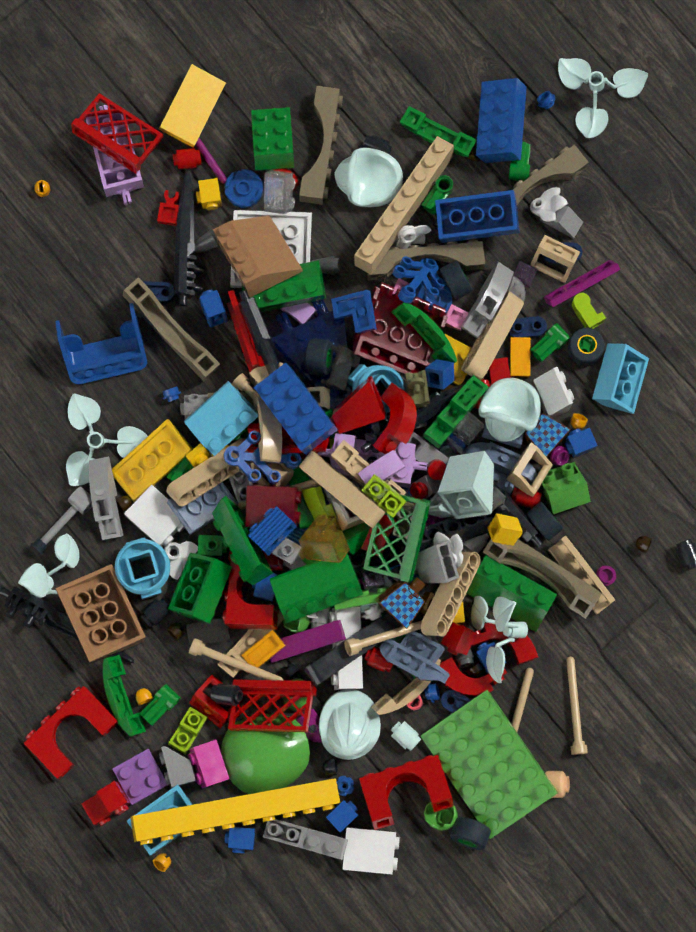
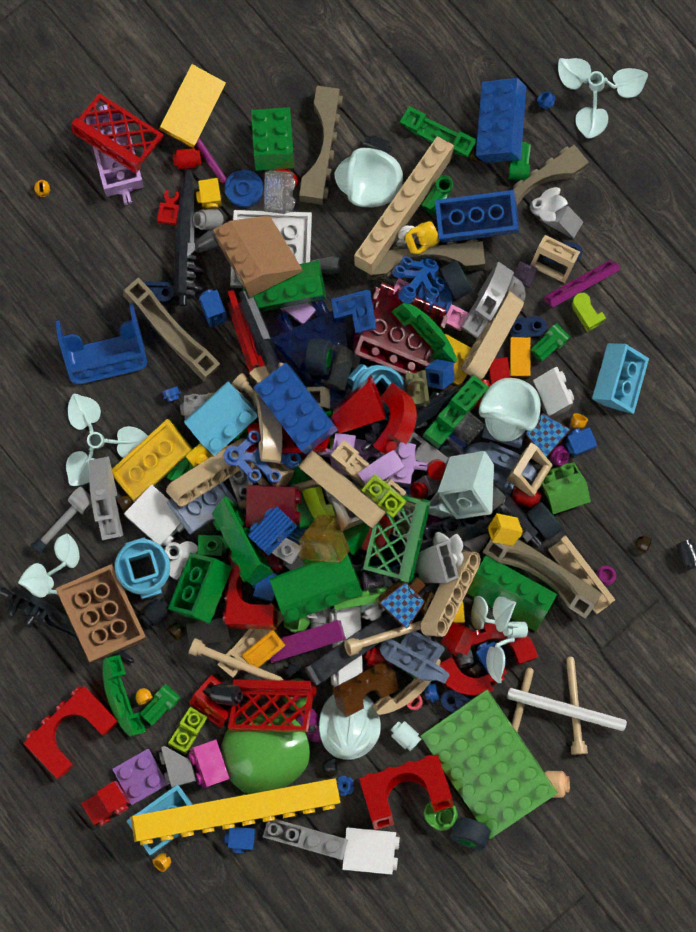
(208, 219): none -> light grey brick
(343, 815): blue brick -> none
(351, 693): none -> reddish brown arch
(426, 234): none -> yellow piece
(566, 709): none -> white axle
(588, 340): black wheel -> none

